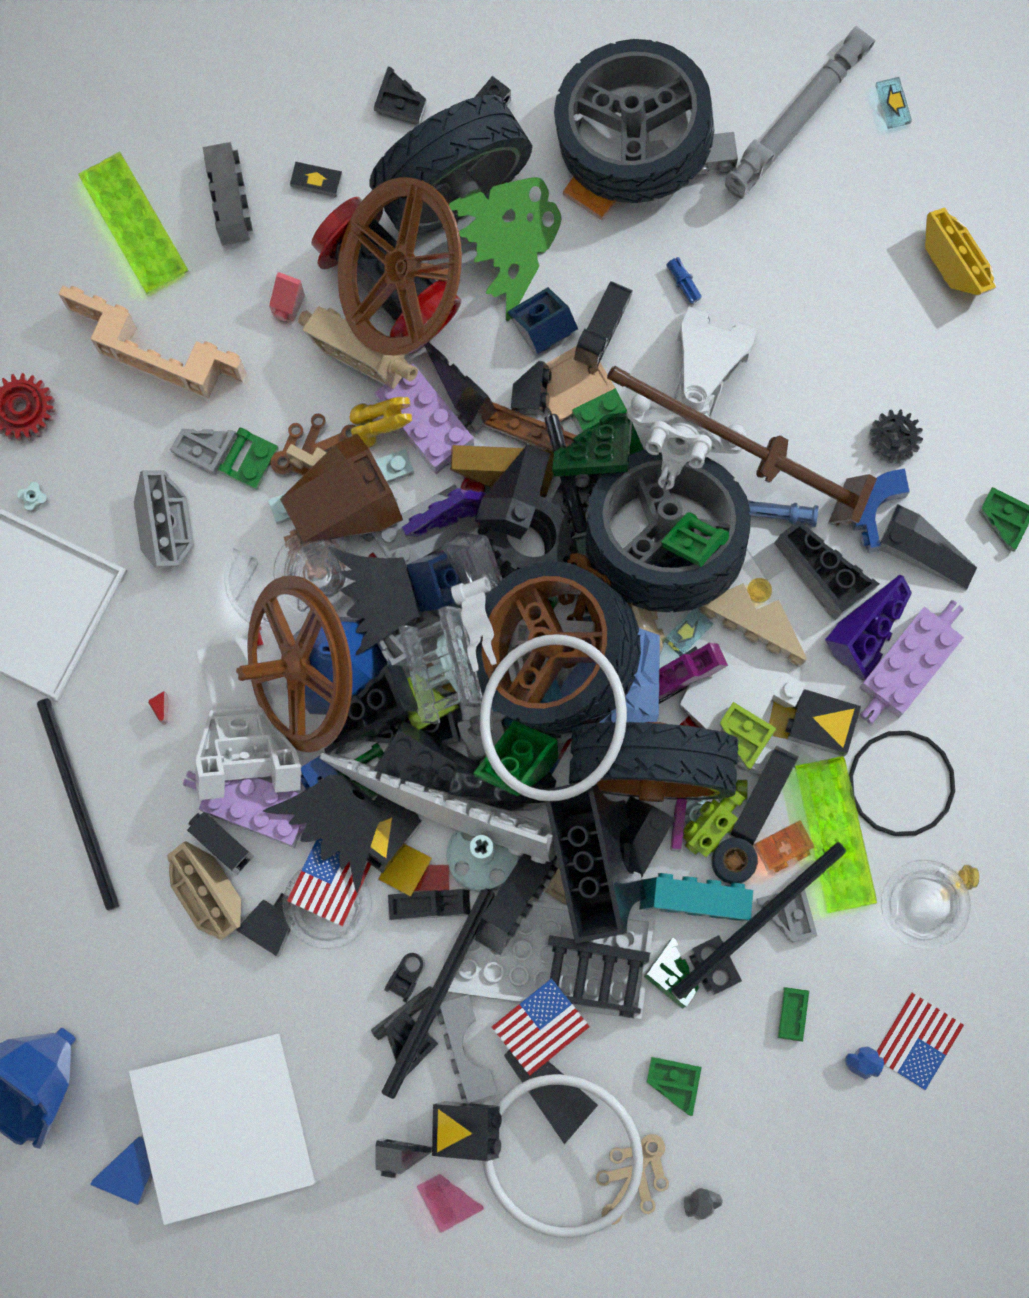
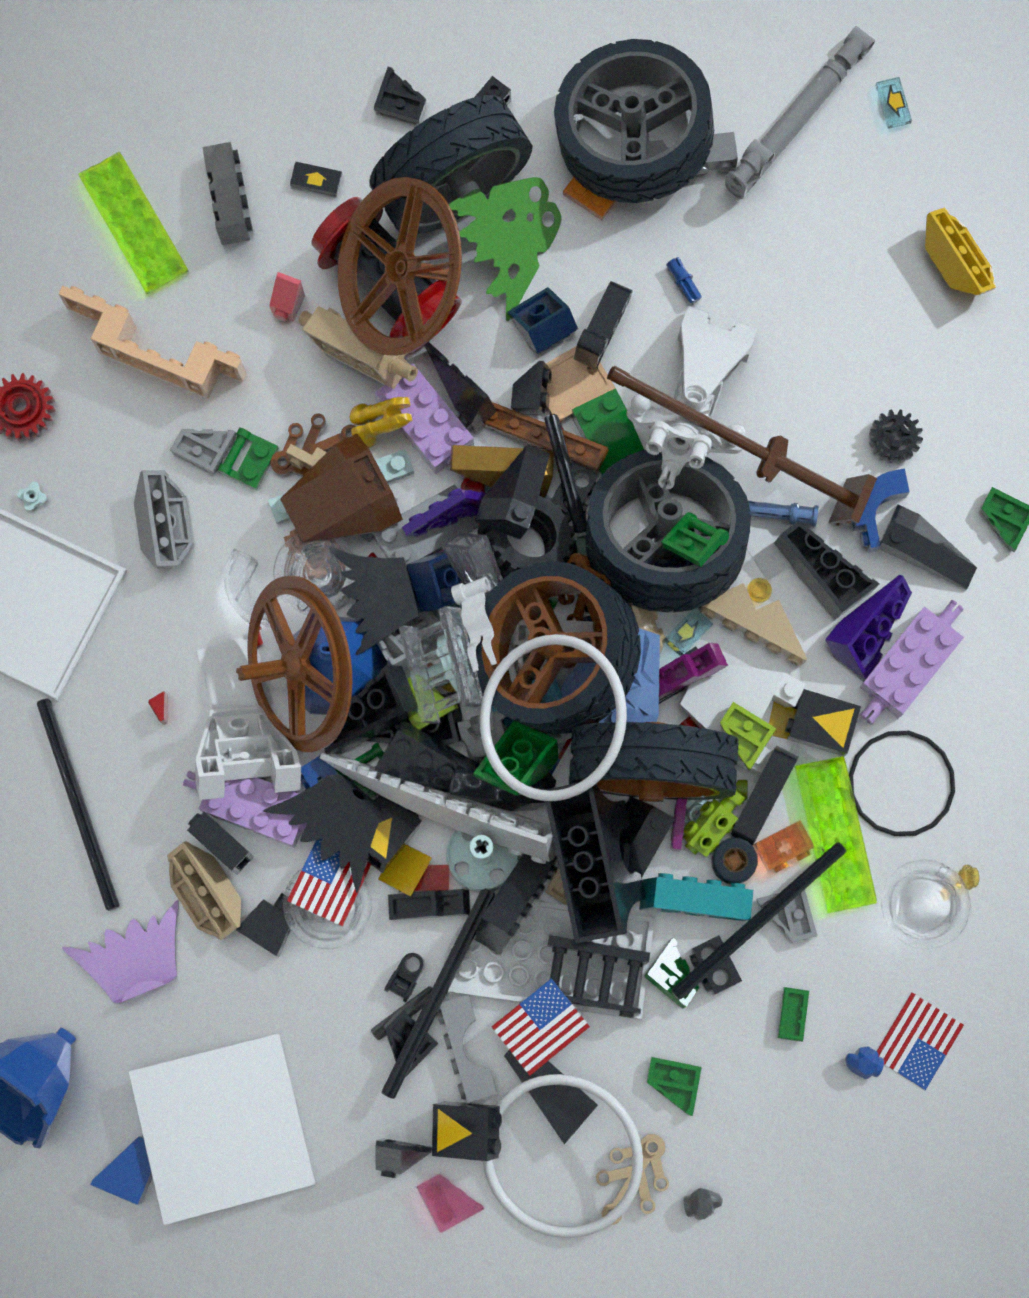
(133, 963): none -> lavender piece
(597, 449): dark green plate -> none

